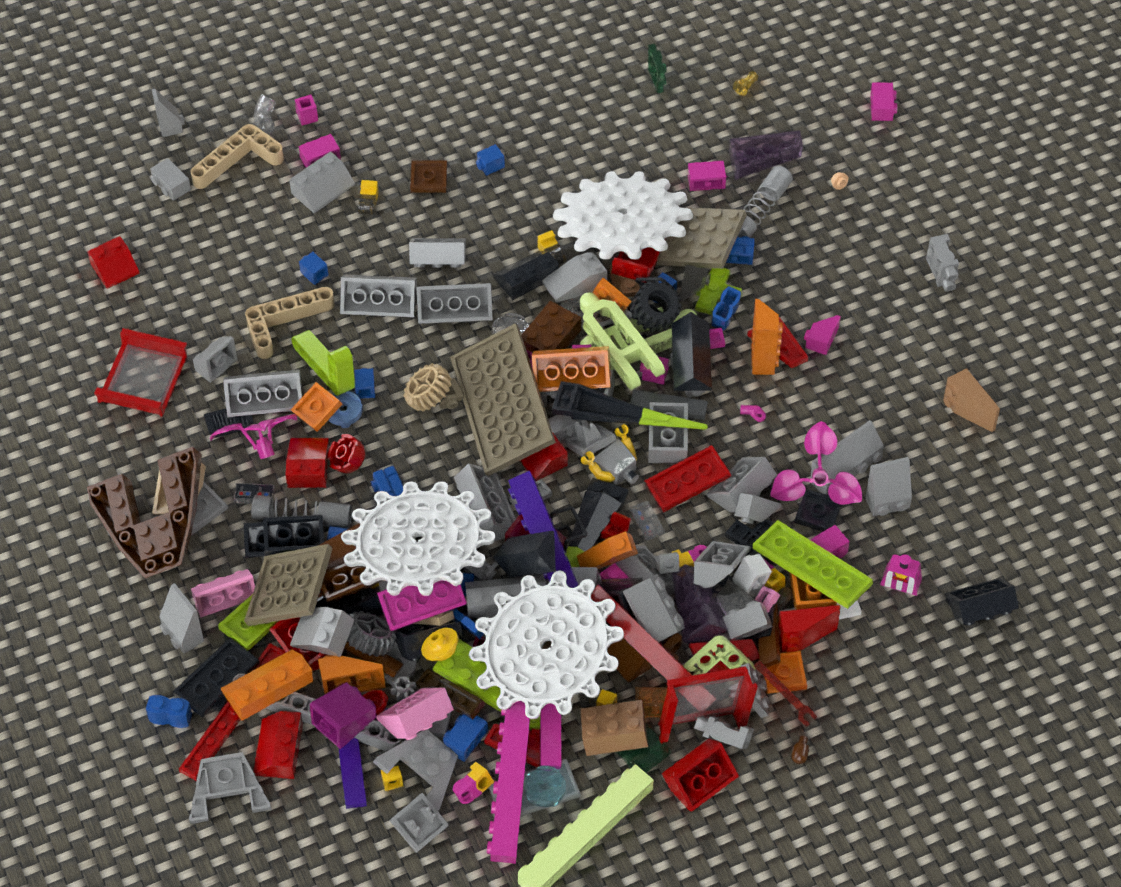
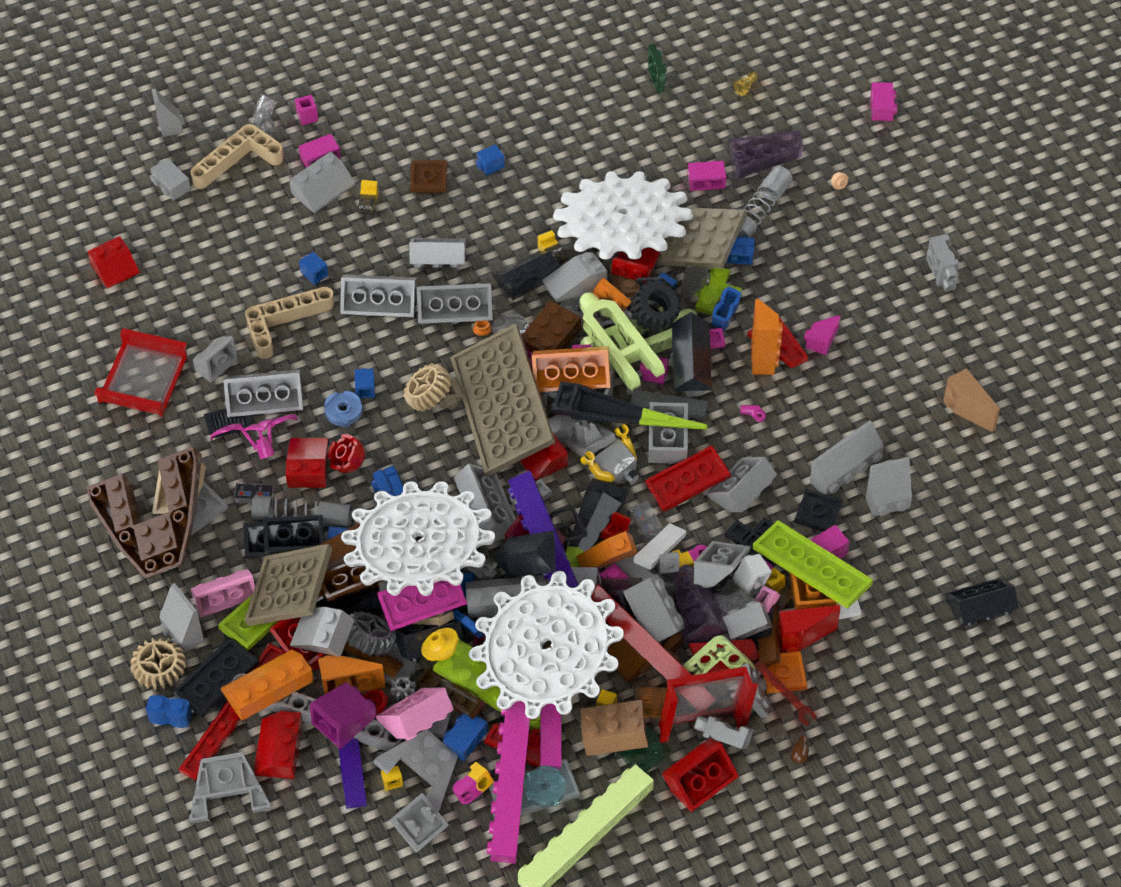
(170, 662): none -> tan gear
(316, 407): orange plate -> none
(332, 367): lime beam -> none
(482, 328): none -> orange plate
(660, 544): none -> white tile
(754, 508): light grey slope -> none
(844, 488): dark pink plant -> none
(902, 574): dark pink torso -> none

